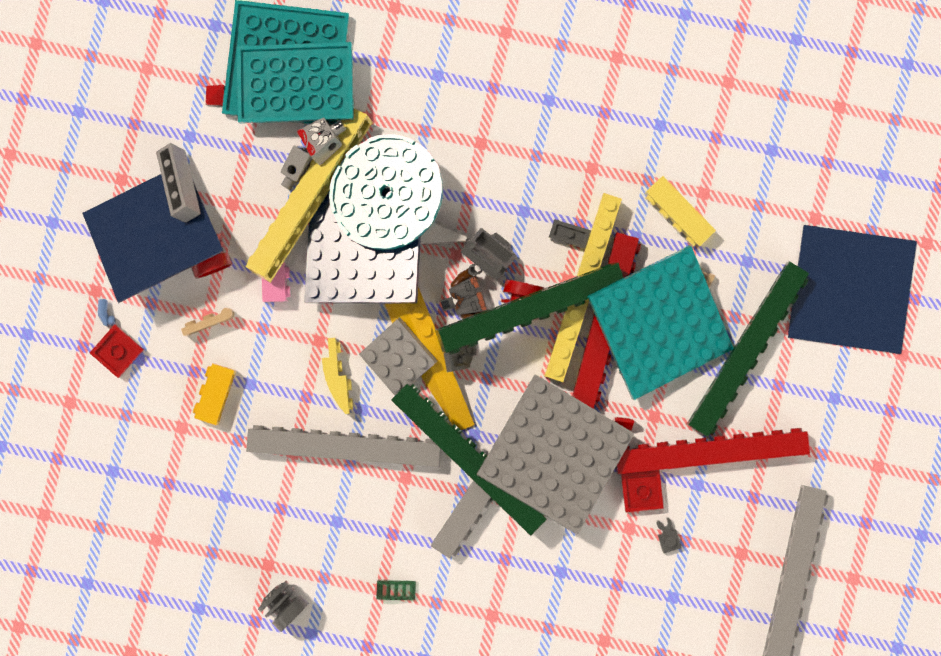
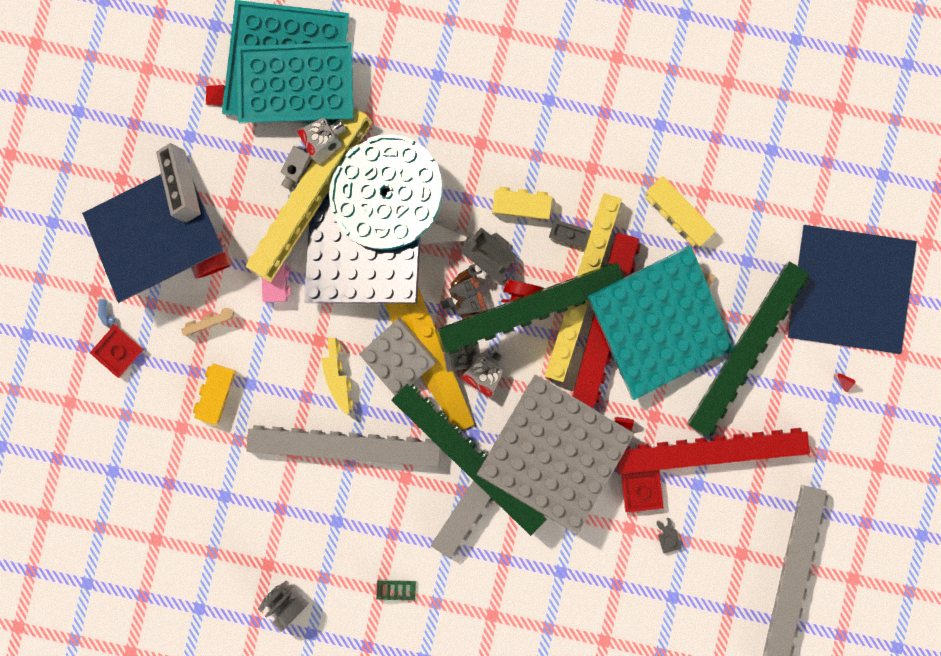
(485, 374): none -> torso
(522, 203): none -> light yellow brick
(844, 381): none -> red slope

